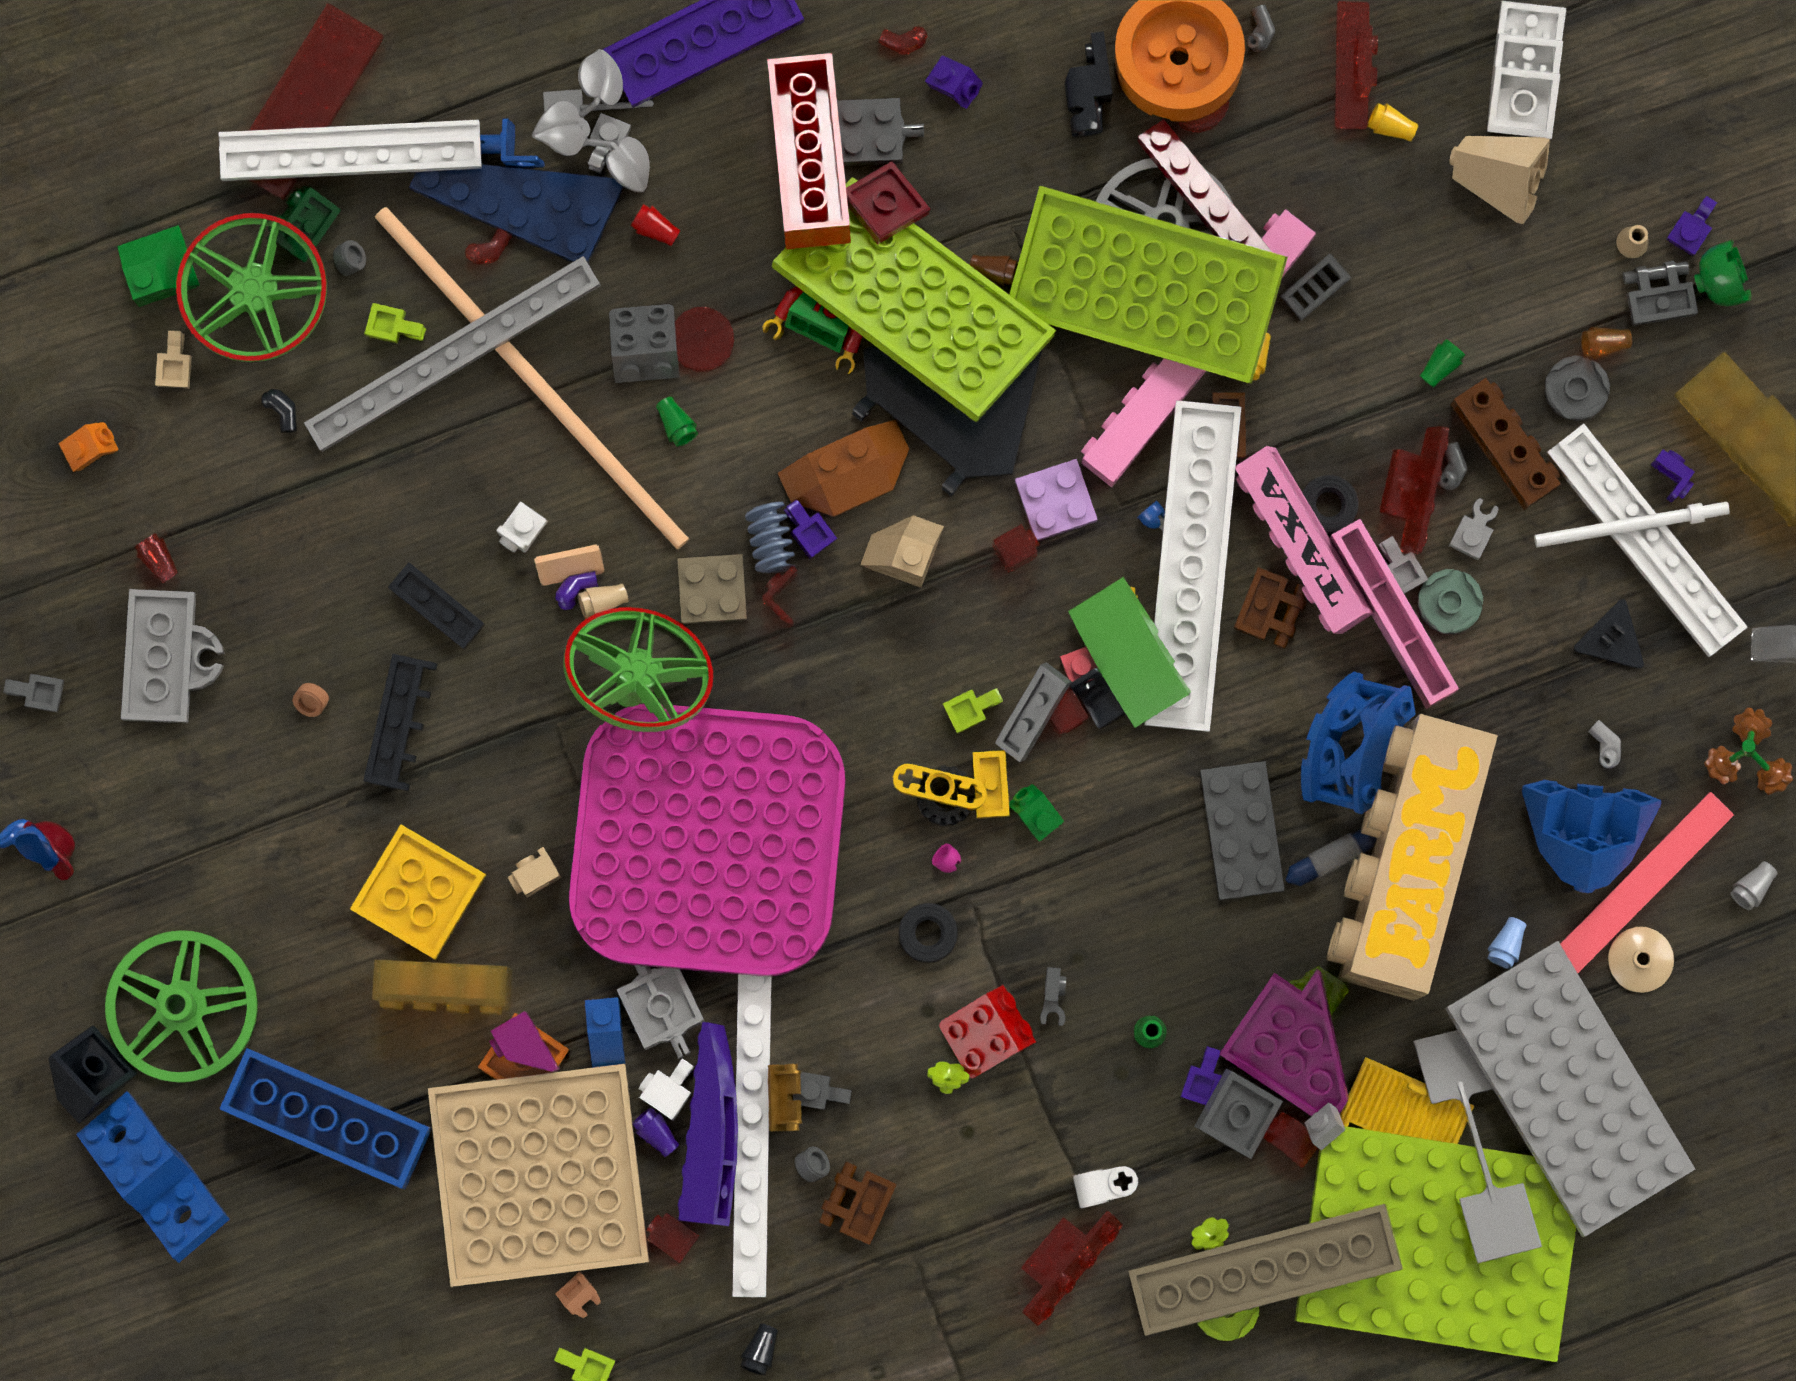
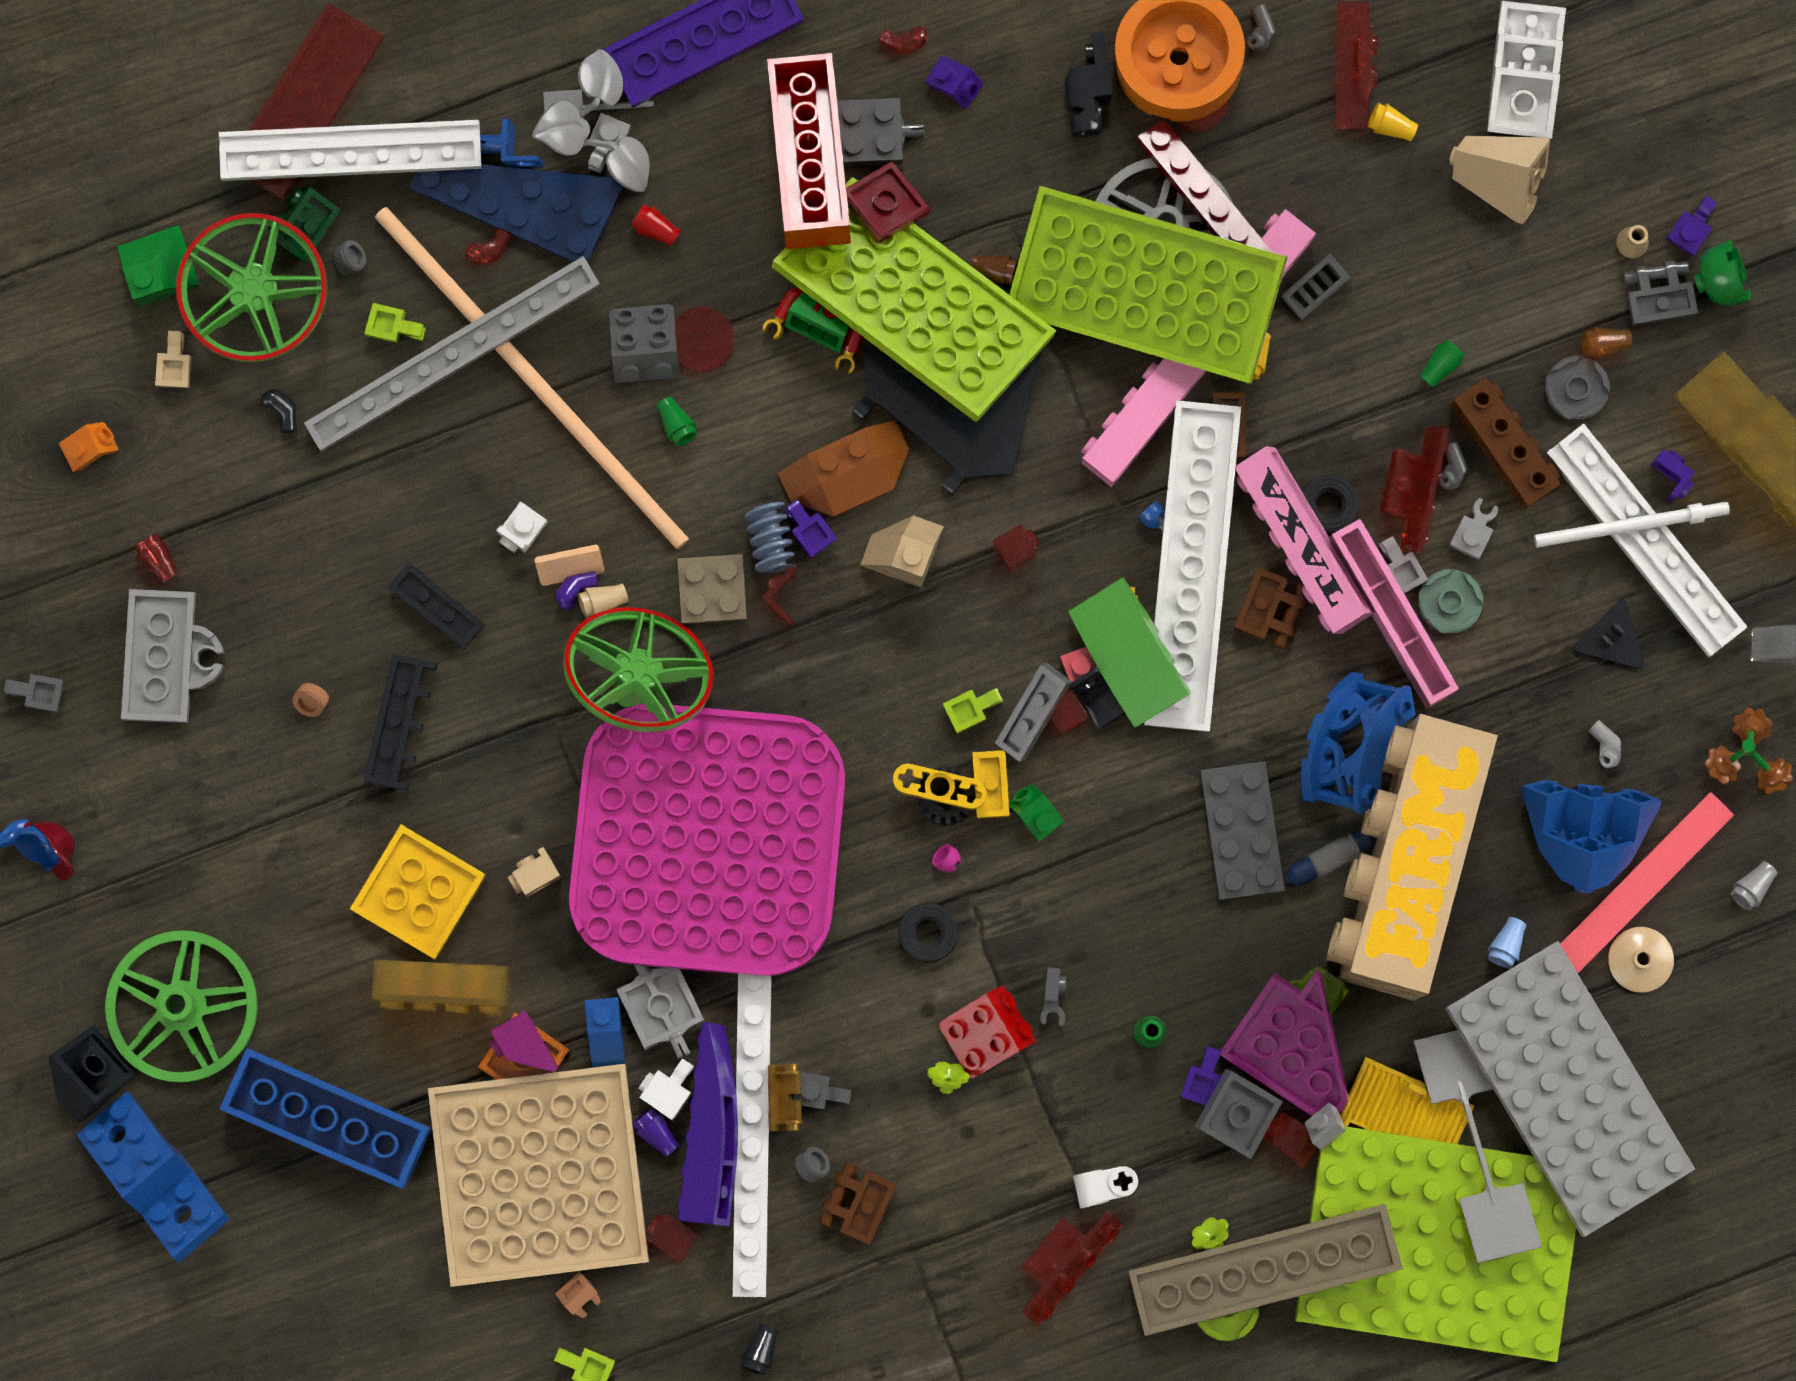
(1056, 500): lavender plate -> none

